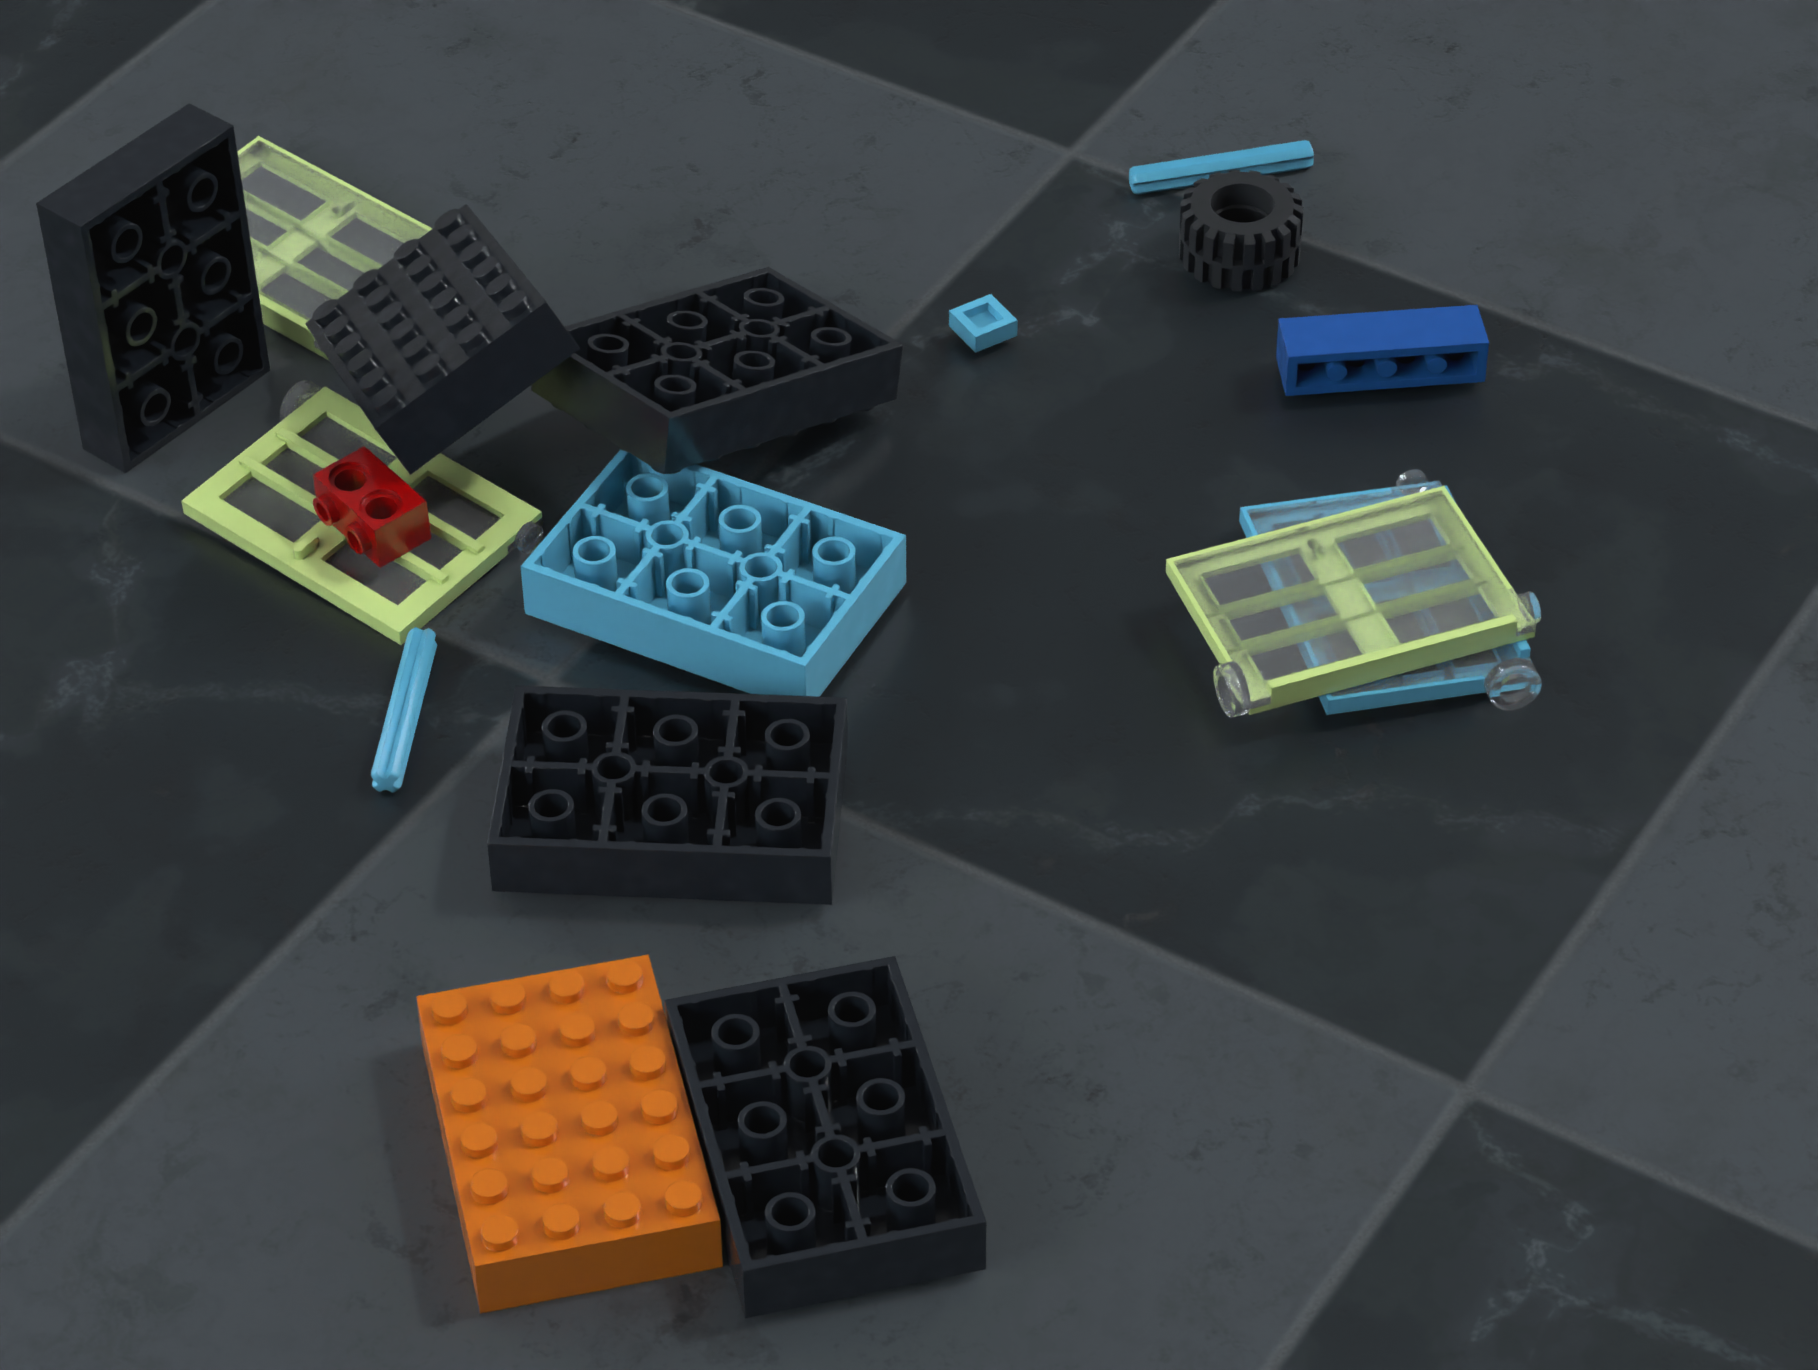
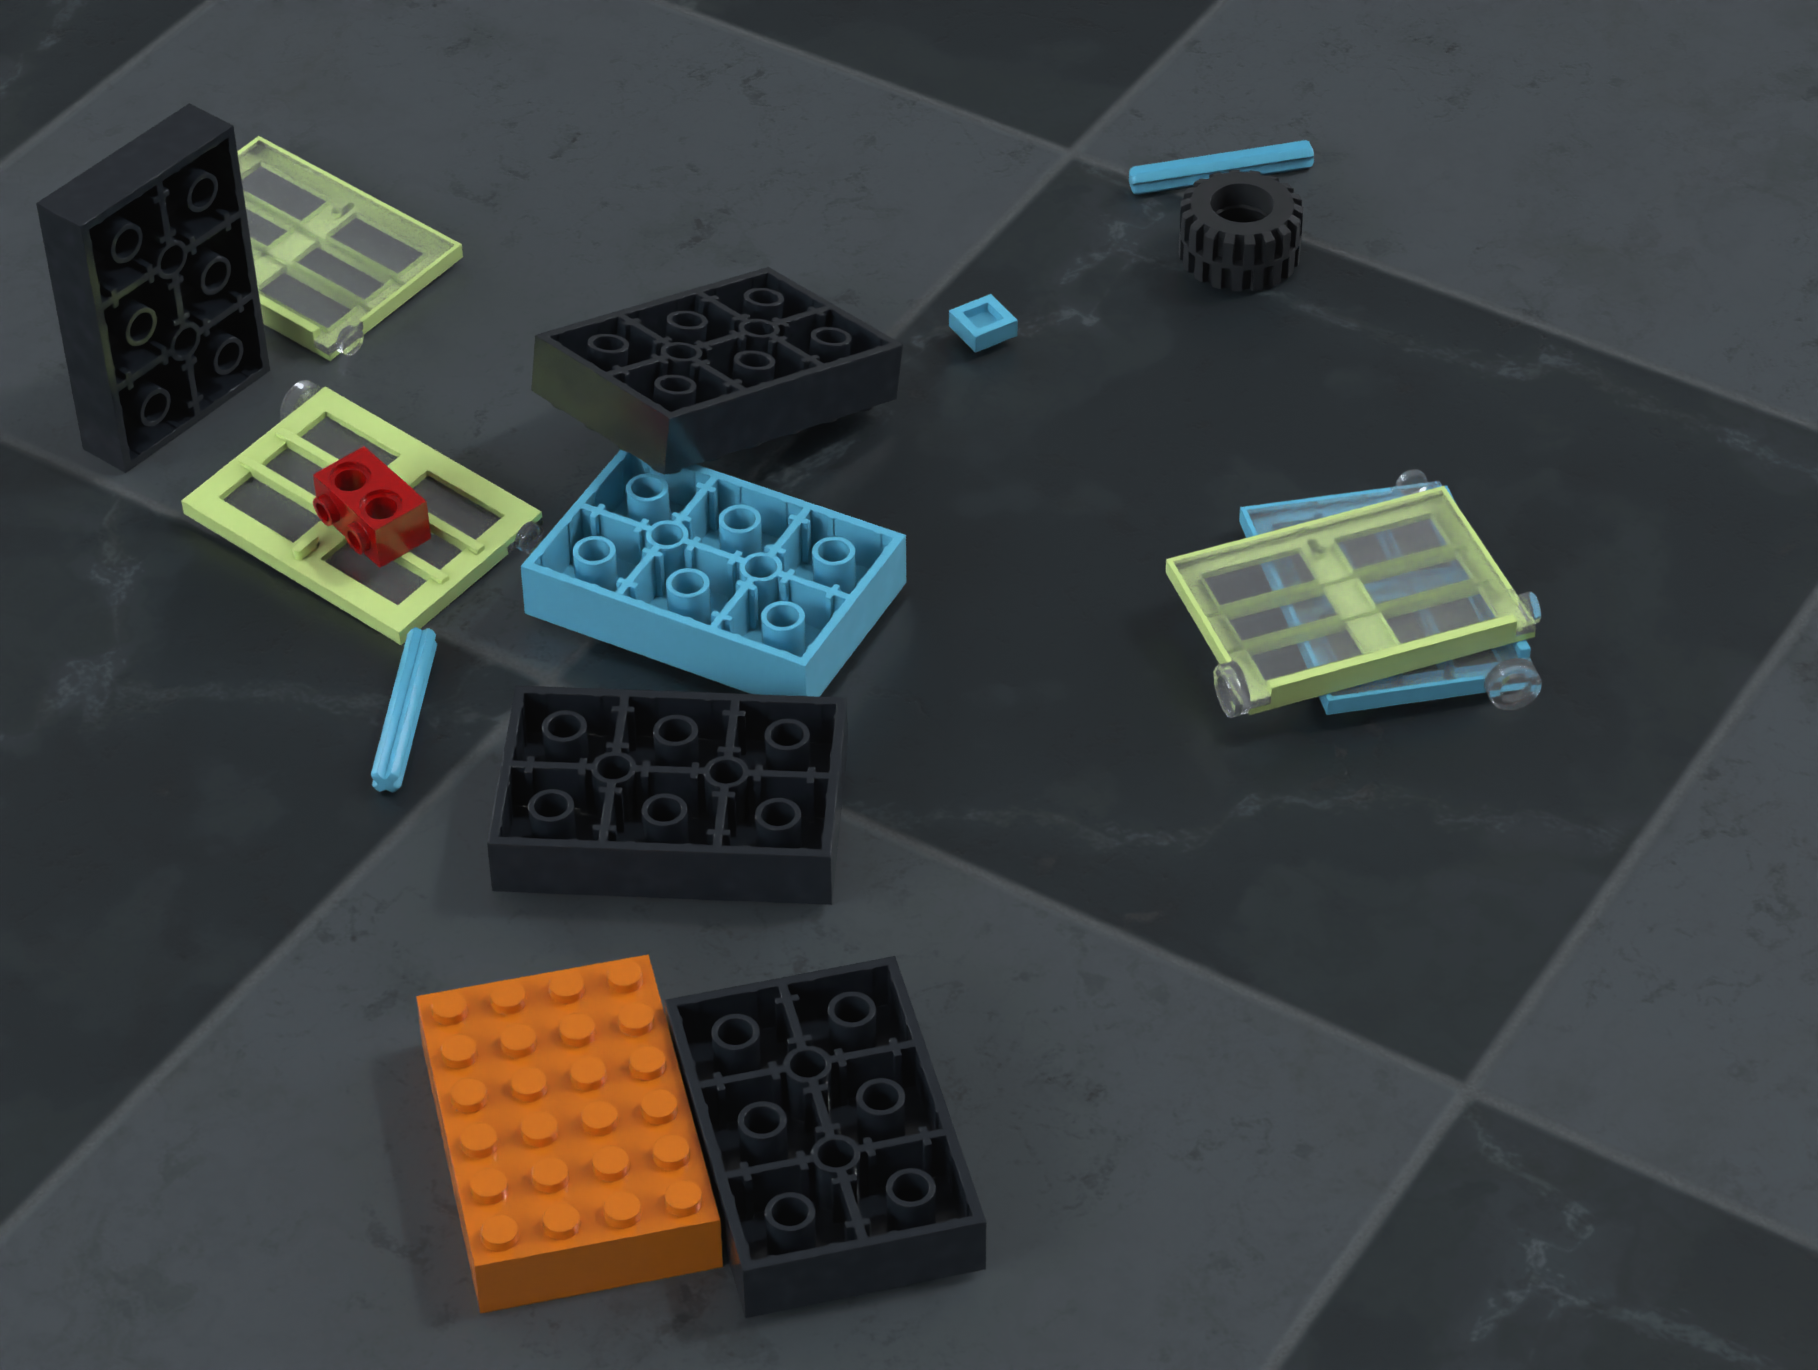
(440, 337): black brick -> none
(1382, 350): blue brick -> none

